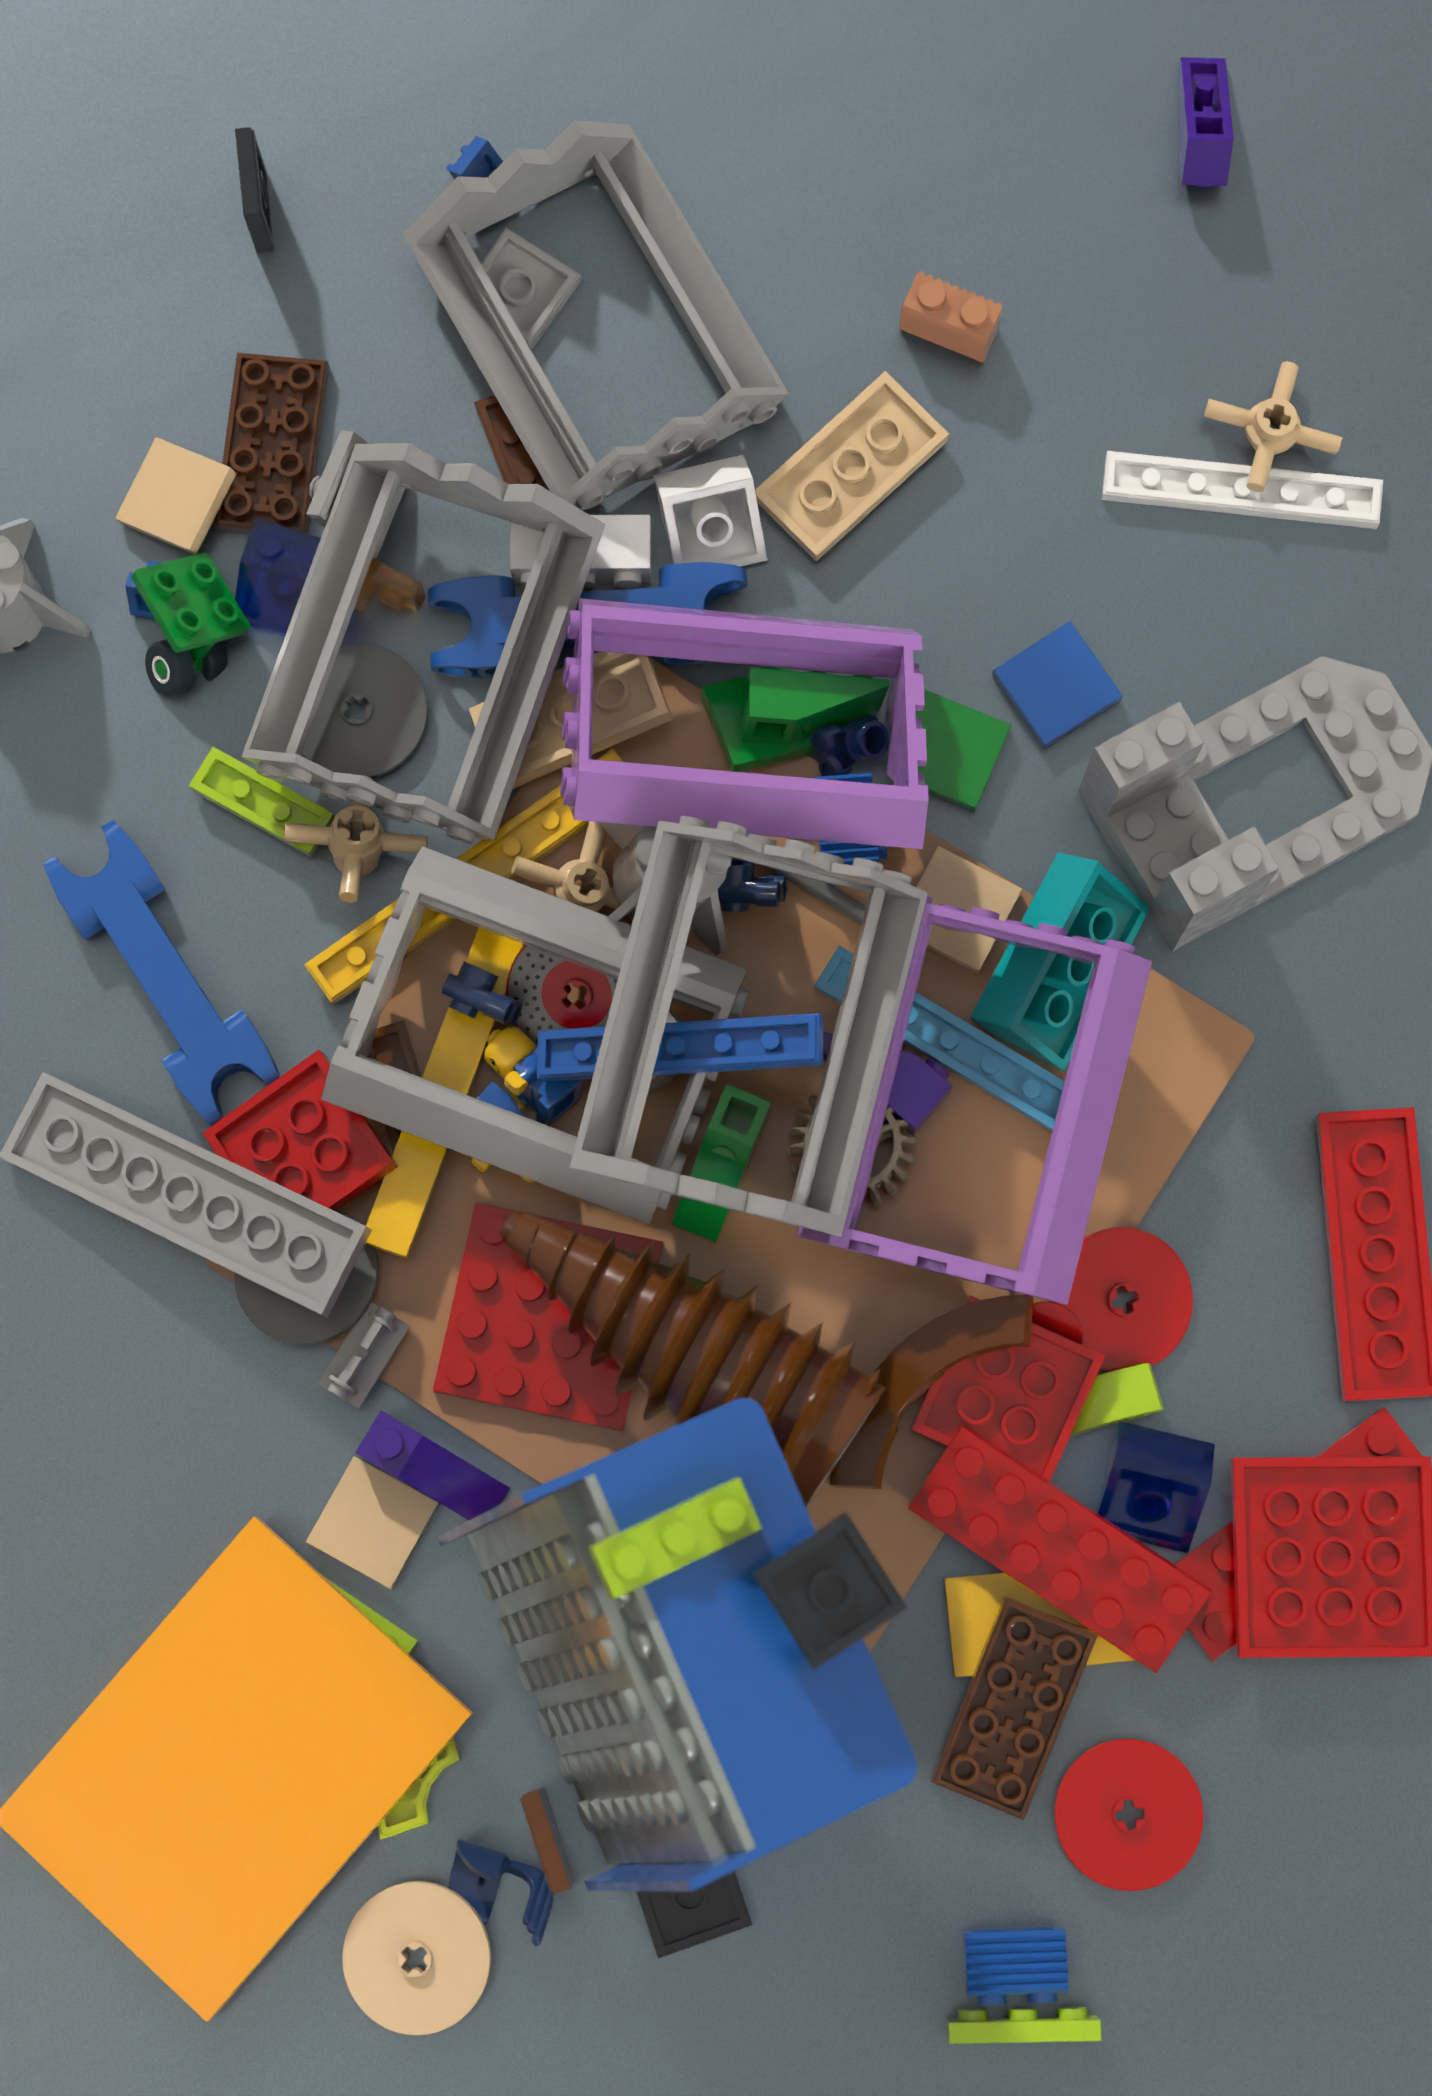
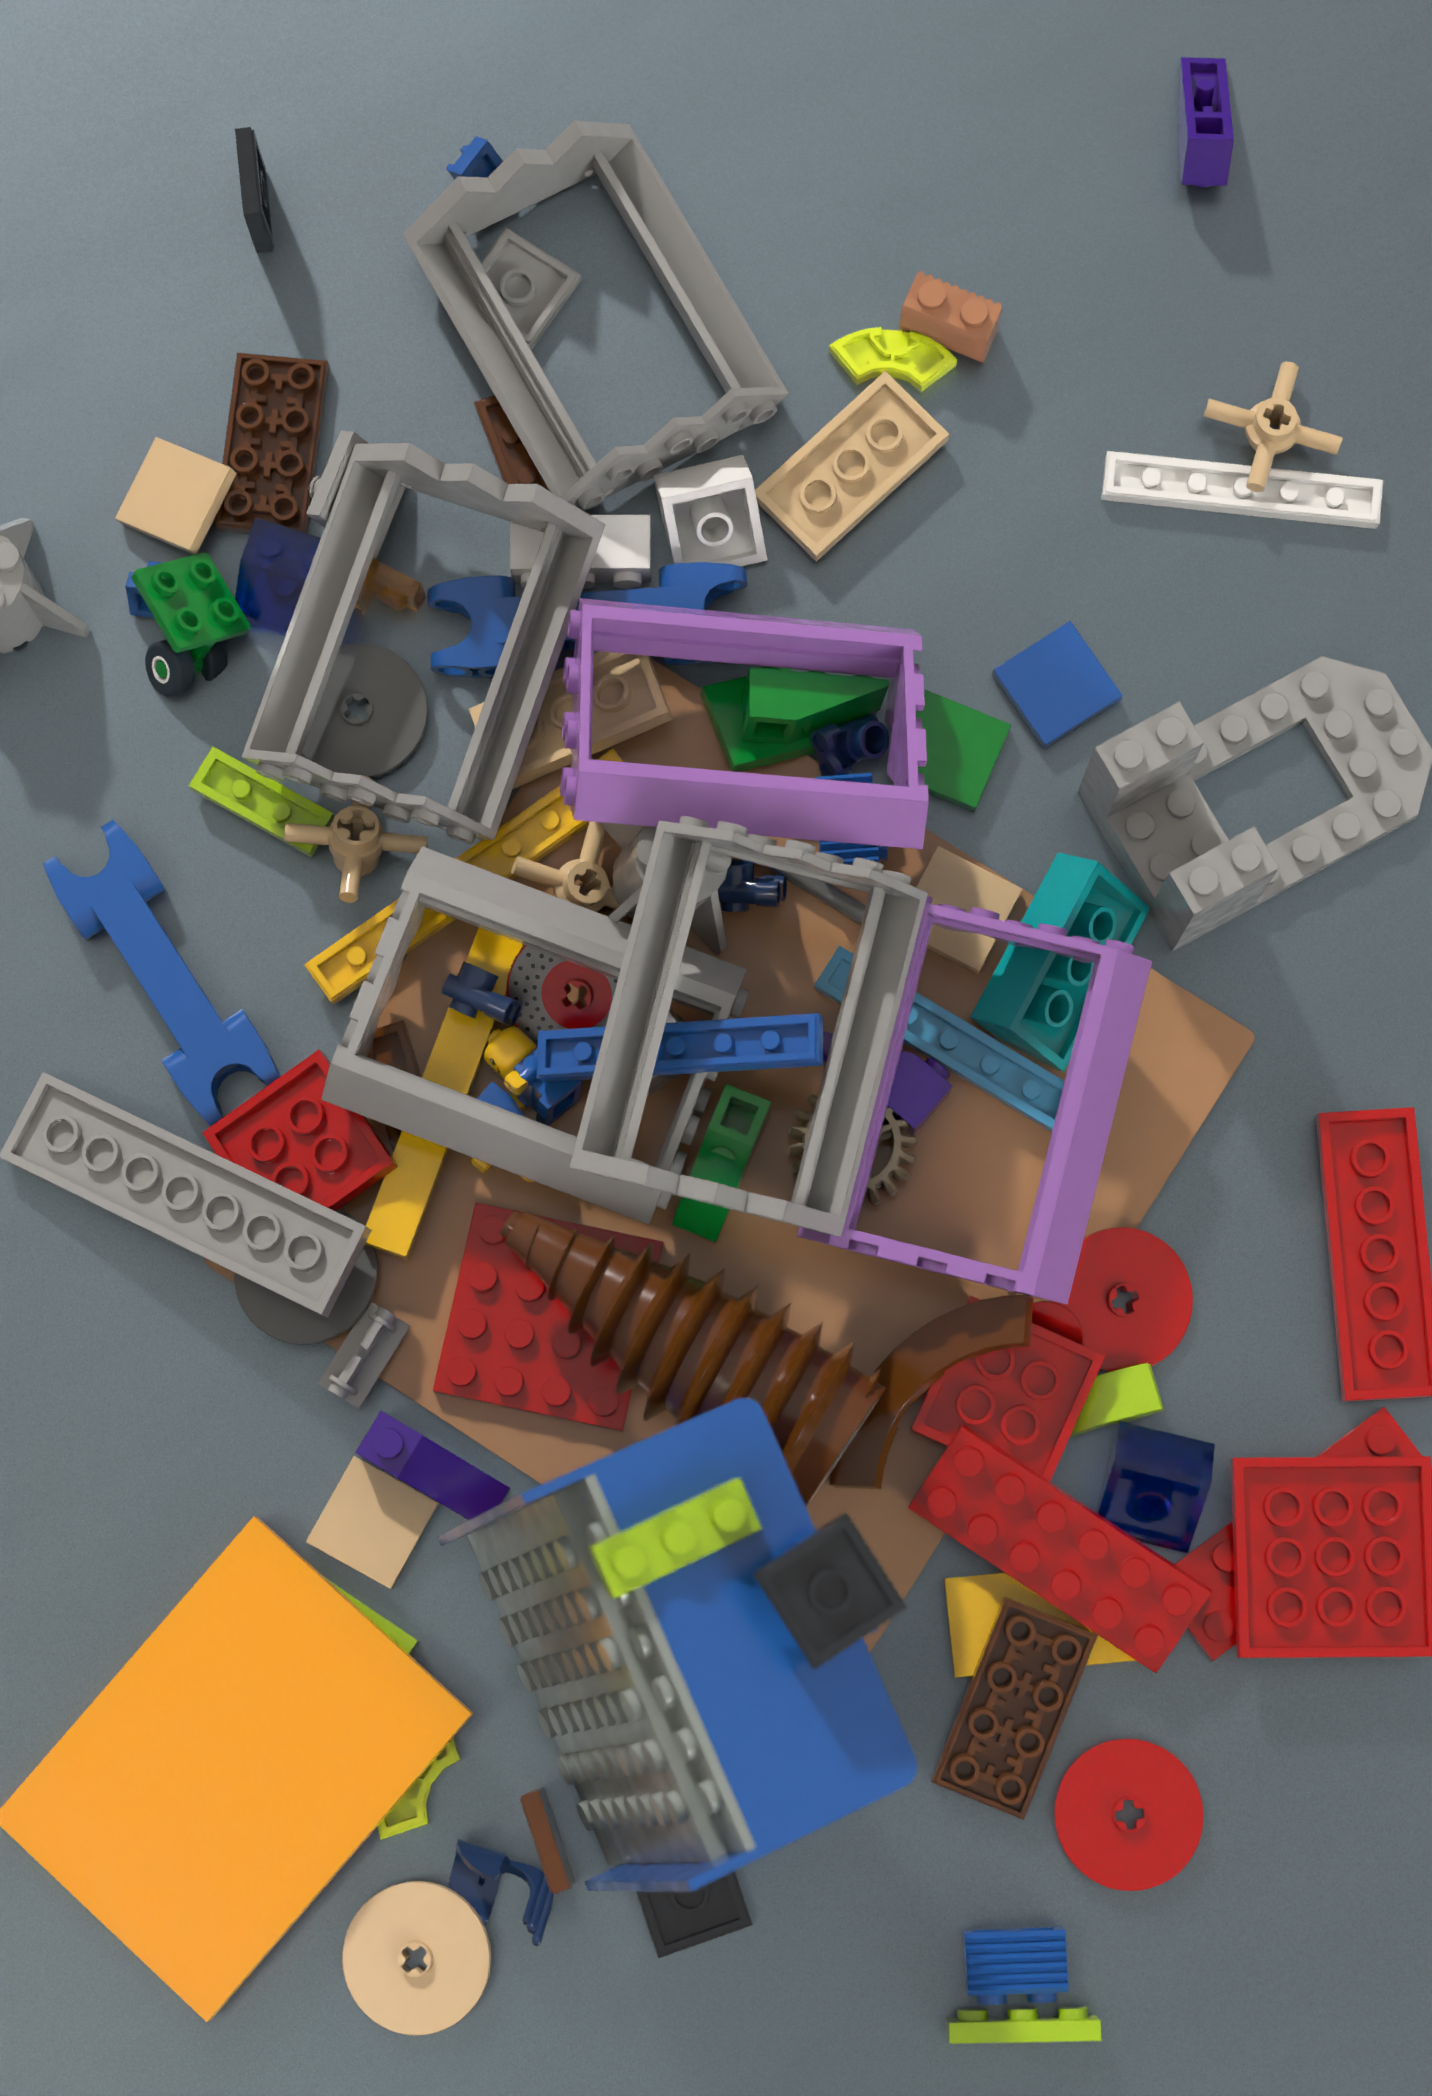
(899, 353): none -> neon yellow tile

